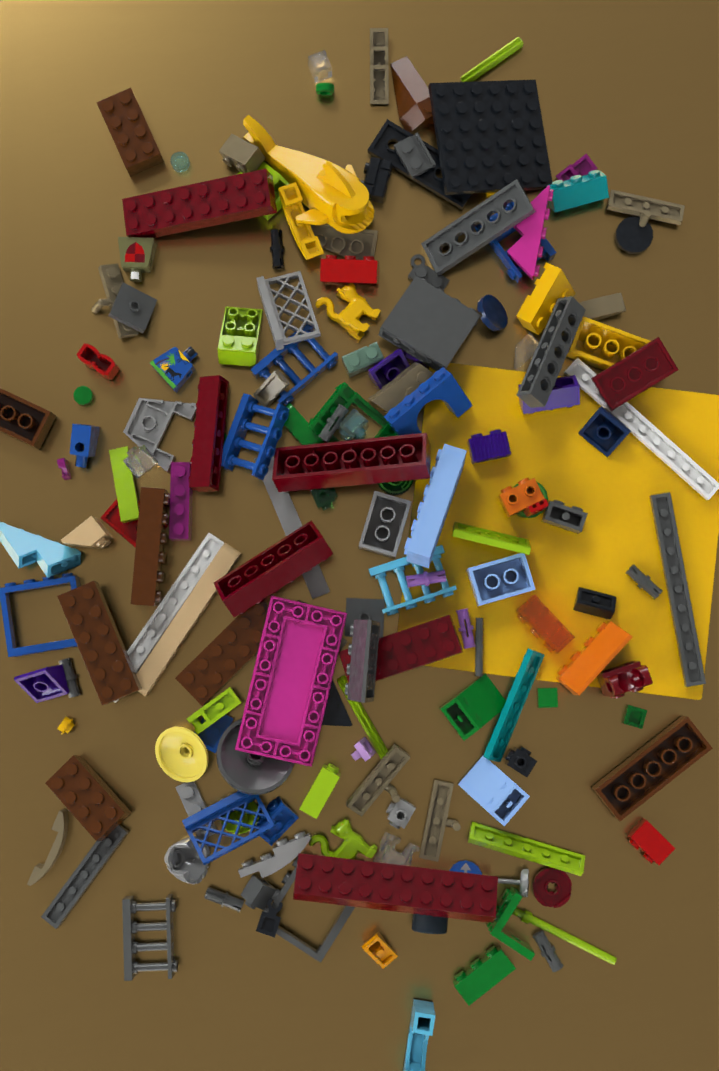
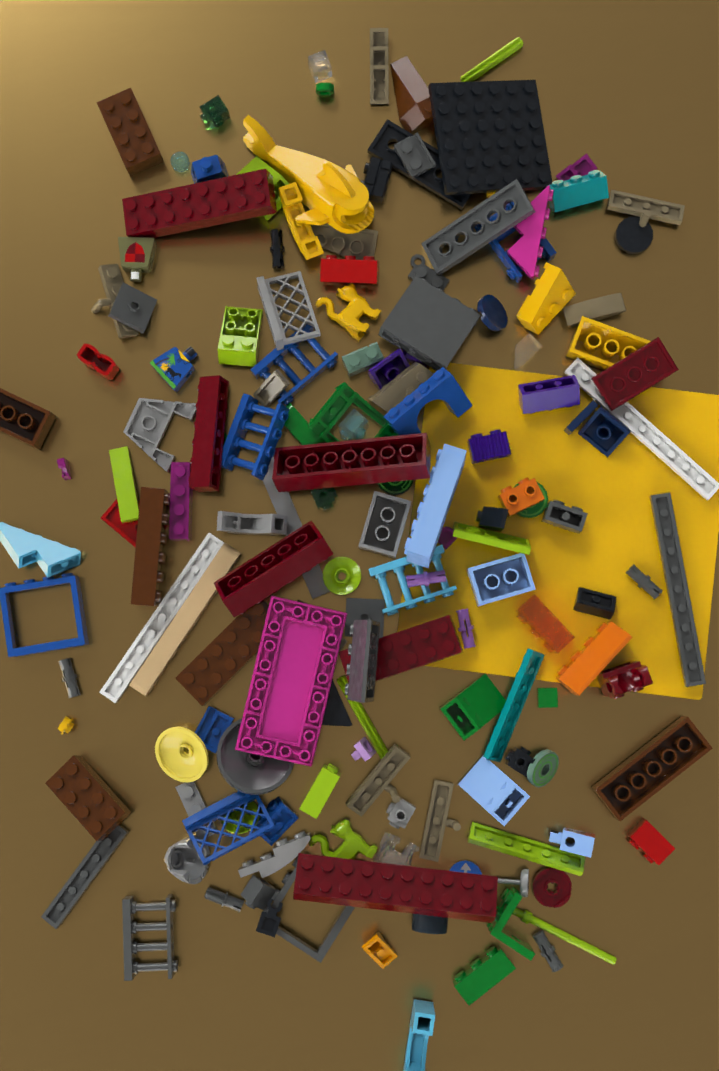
(44, 683): dark purple slope -> none
(61, 826): dark tan slope -> none
(83, 395): green tile -> none
(87, 436): blue torso -> none
(89, 535): tan slope -> none
(99, 642): reddish brown brick -> none
(140, 460): clear brick -> none
(208, 169): none -> blue torso
(214, 112): none -> clear green brick
(214, 710): lime plate -> none
(241, 154): dark tan brick -> none
(252, 523): none -> light grey arch
(337, 566): none -> lime dish
(340, 412): dark grey pin -> none
(446, 537): none -> magenta tile
(479, 647): dark grey bar -> none
(492, 518): none -> black slope
(536, 508): red tile -> none
(543, 768): none -> sand green tile
(551, 352): dark grey brick -> none
(581, 417): none -> dark blue tile
(583, 841): none -> light blue torso
(634, 716): green tile -> none

